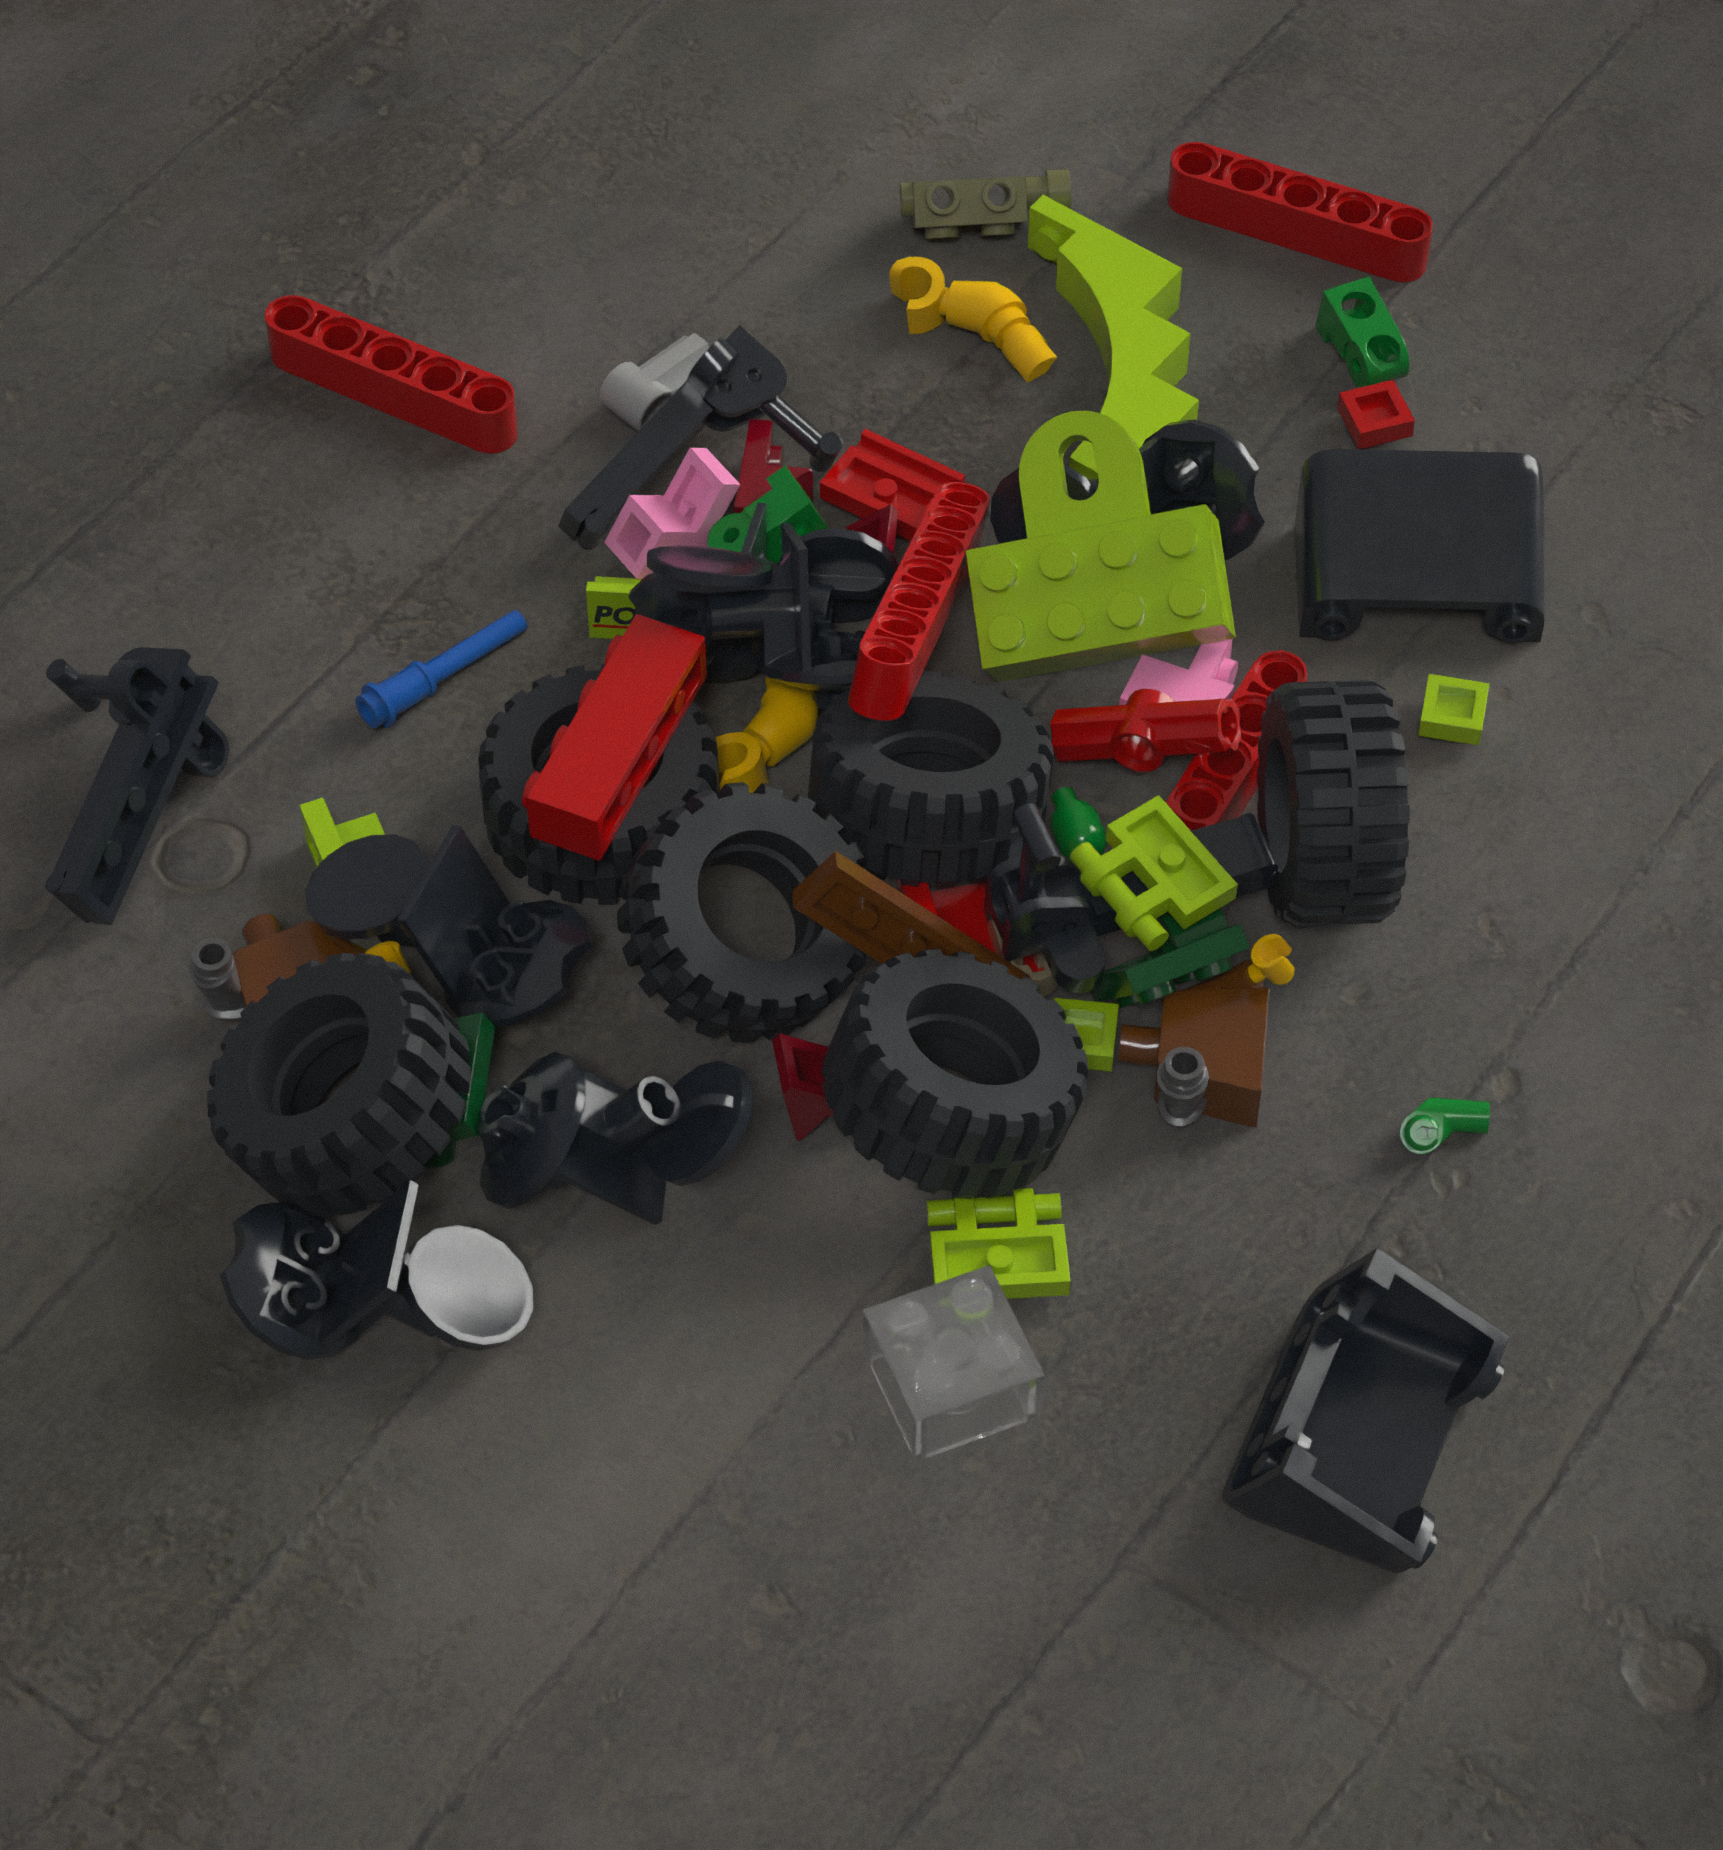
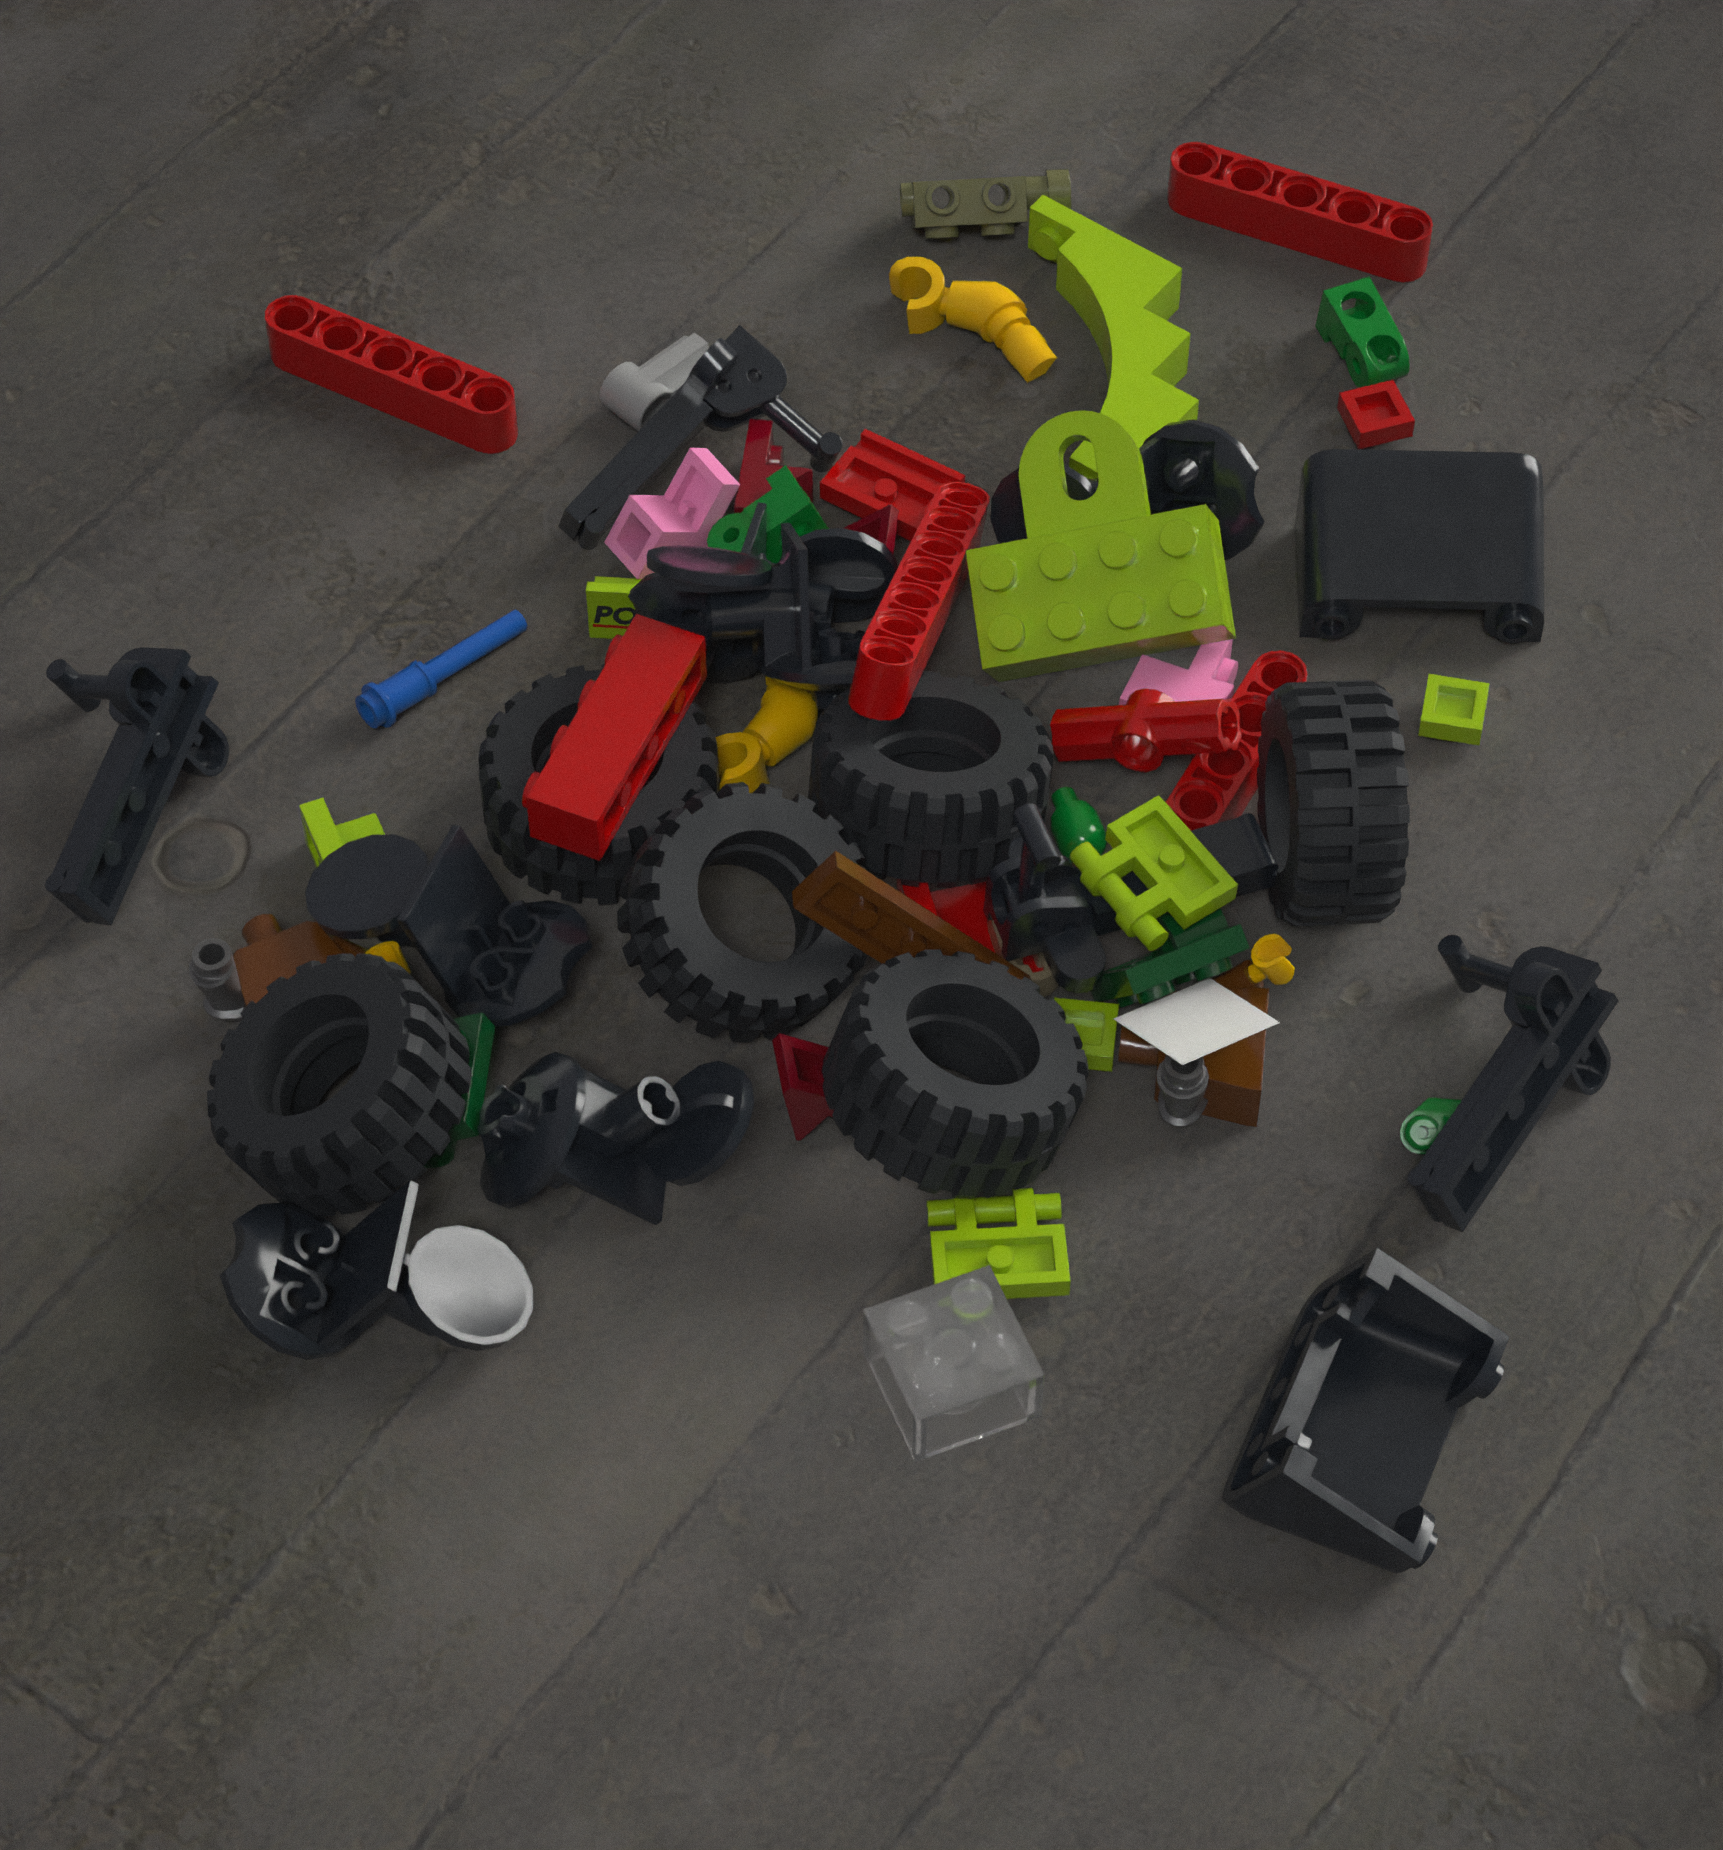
(1196, 1021): none -> white sticker
(1550, 1044): none -> black piece

